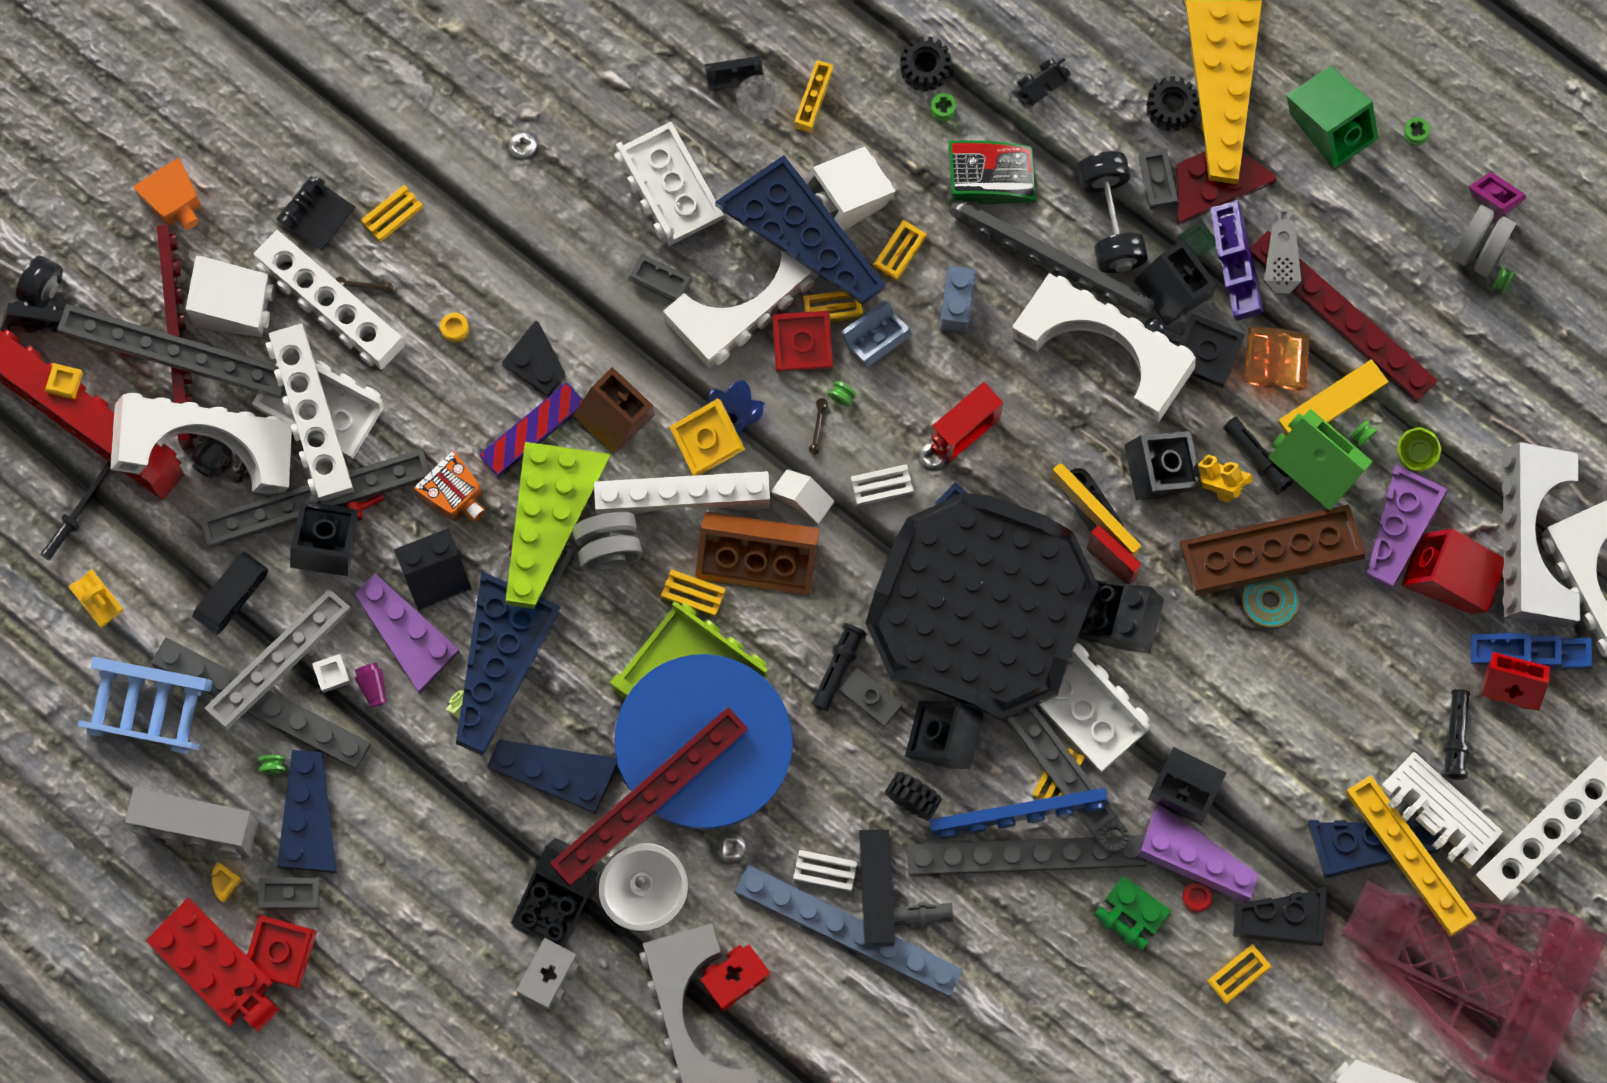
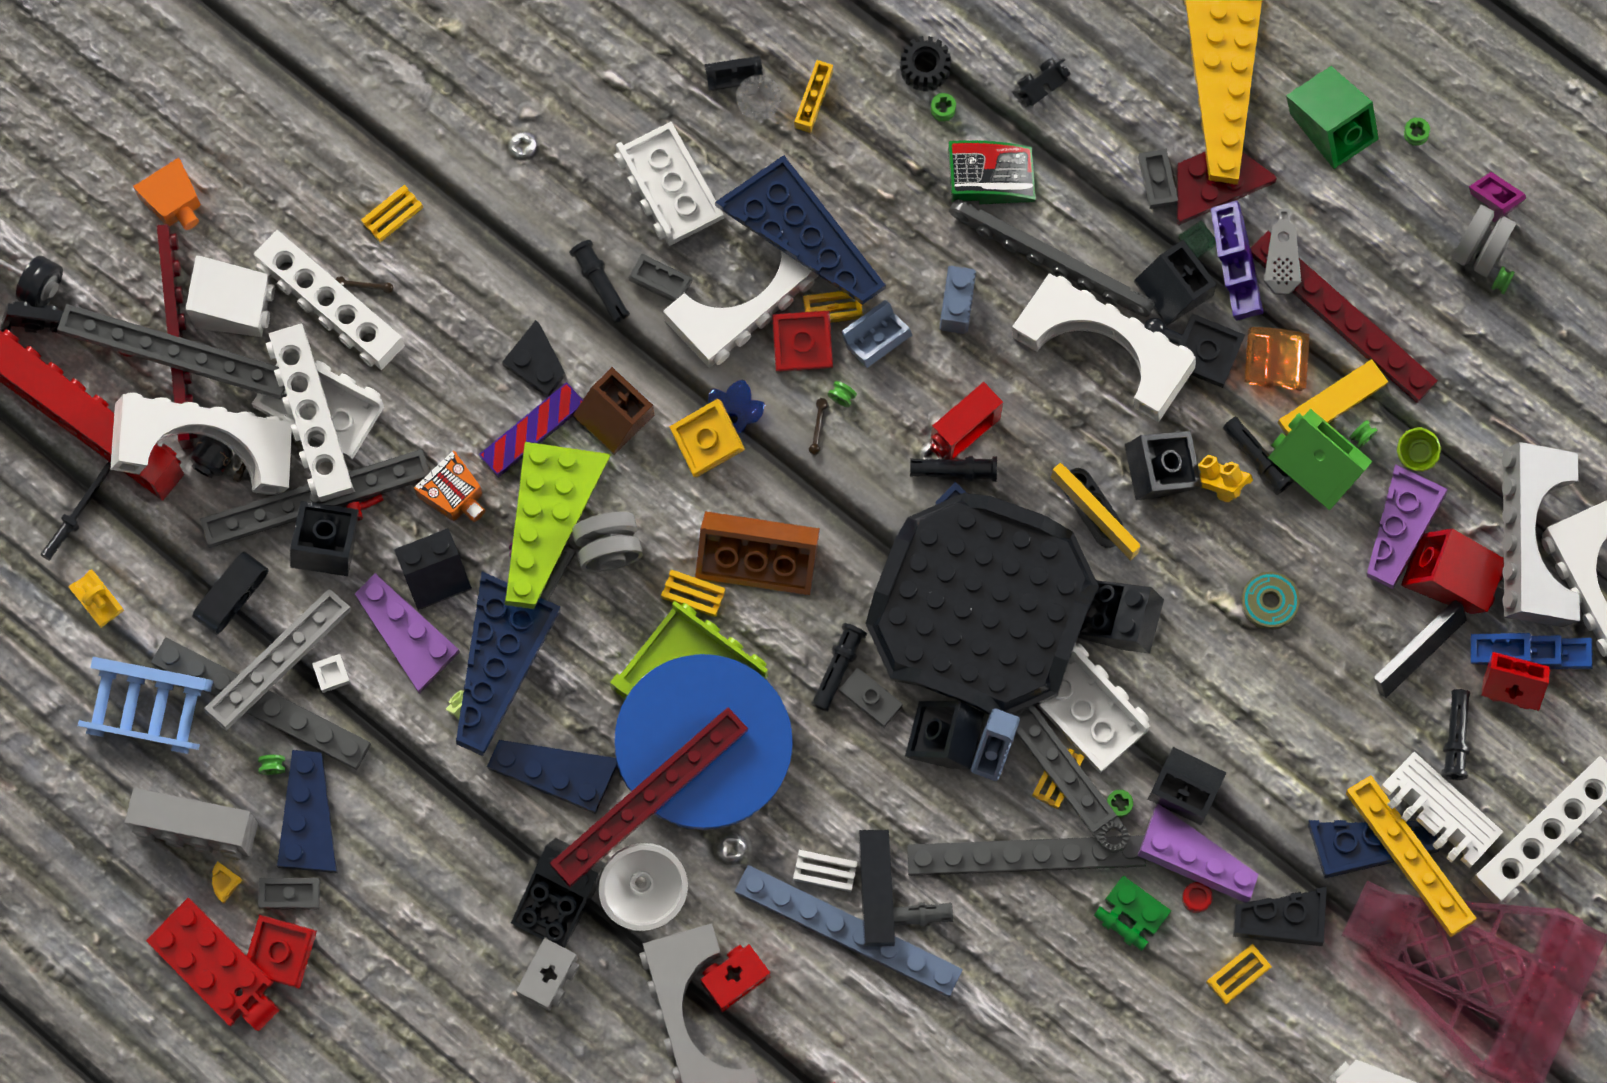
(64, 381): yellow tile -> none
(316, 212): black hinge -> none
(372, 684): magenta cone -> none
(454, 327): yellow tile -> none
(594, 270): none -> black pin
(727, 491): white arch -> none
(803, 495): white slope -> none
(850, 187): white slope -> none
(880, 474): white tile -> none
(888, 270): yellow tile -> none
(913, 795): black tyre -> none
(968, 468): none -> black pin
(995, 744): none -> sand blue brick
(1033, 811): blue plate -> none
(1104, 173): black axle -> none
(1113, 555): red tile -> none
(1125, 796): none -> bright green bush
(1178, 89): black tyre -> none
(1272, 550): reddish brown plate -> none
(1420, 648): none -> black tile

